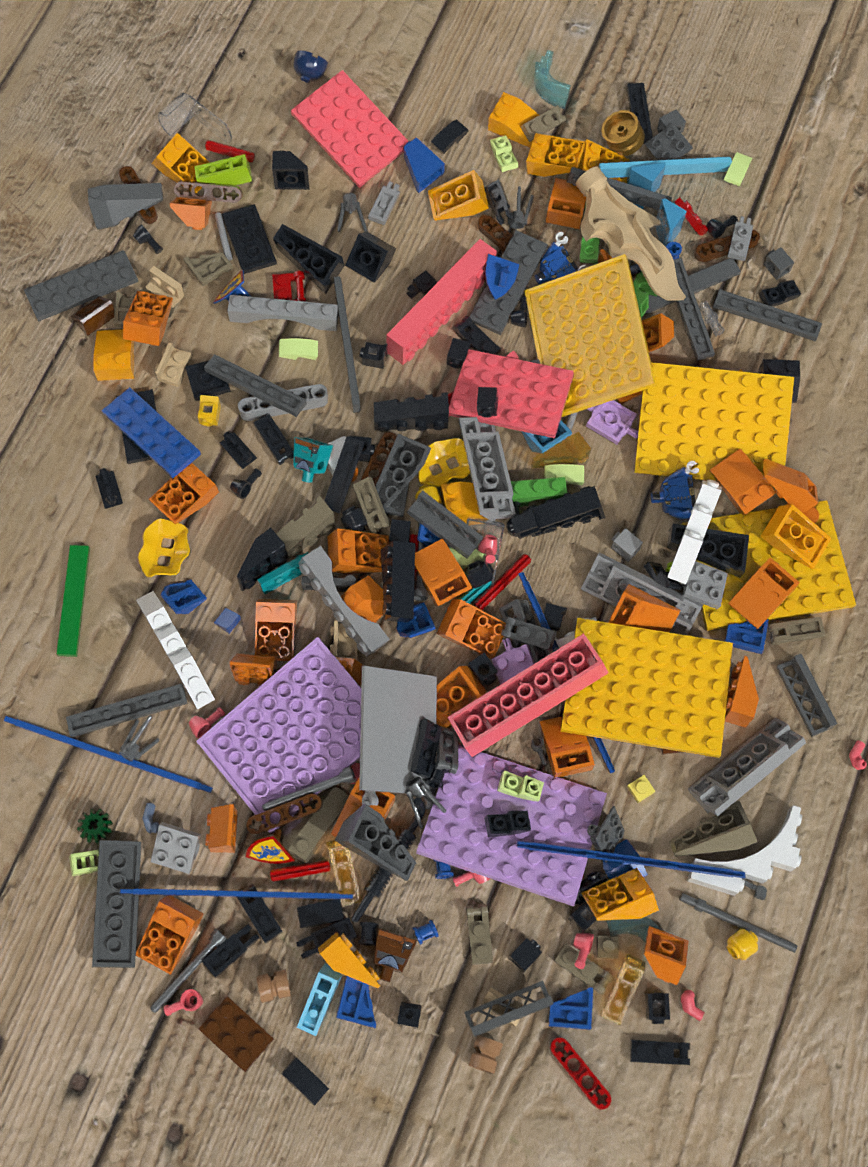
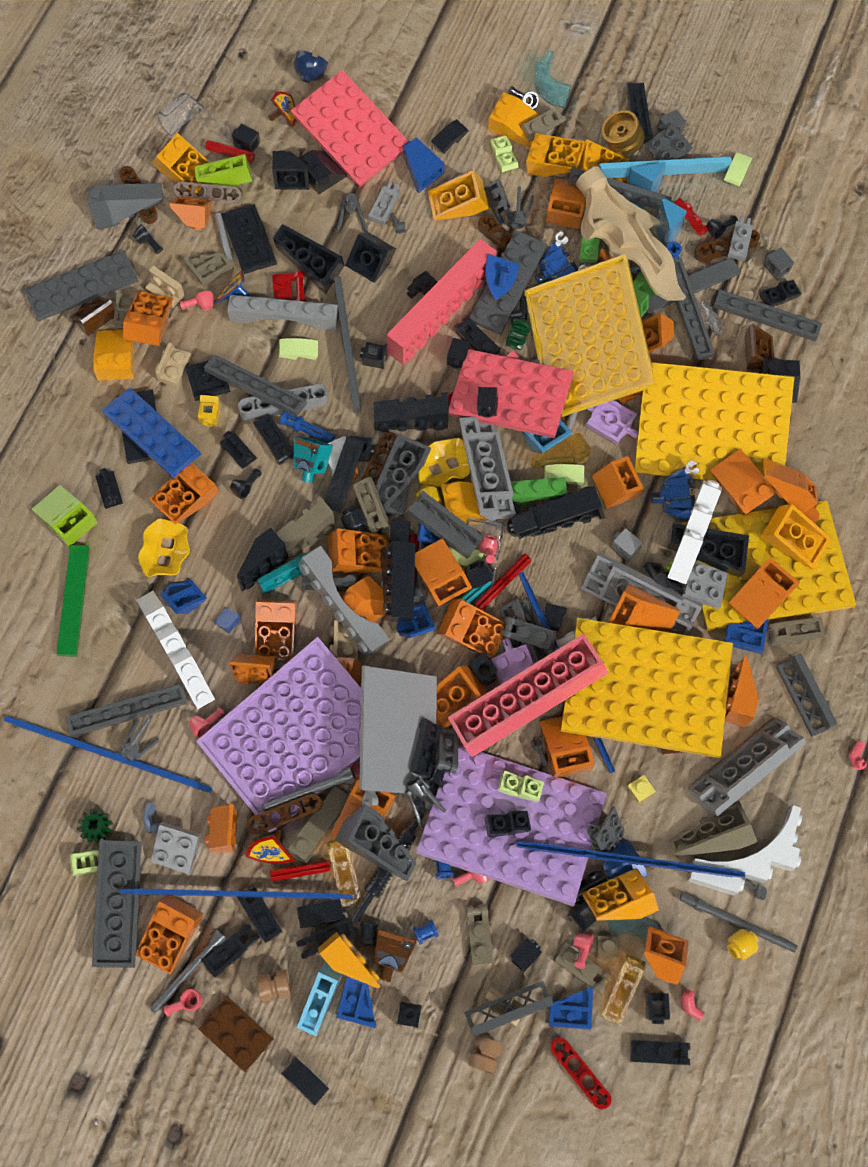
(65, 515): none -> lime slope
(203, 299): none -> coral bar
(245, 138): none -> black brick
(284, 105): none -> shield
(298, 424): none -> blue pin
(322, 170): none -> black slope
(399, 226): none -> dark grey hand
(518, 334): none -> dark green gear
(533, 98): none -> bar
(617, 482): none -> orange slope
(757, 346): none -> reddish brown slope

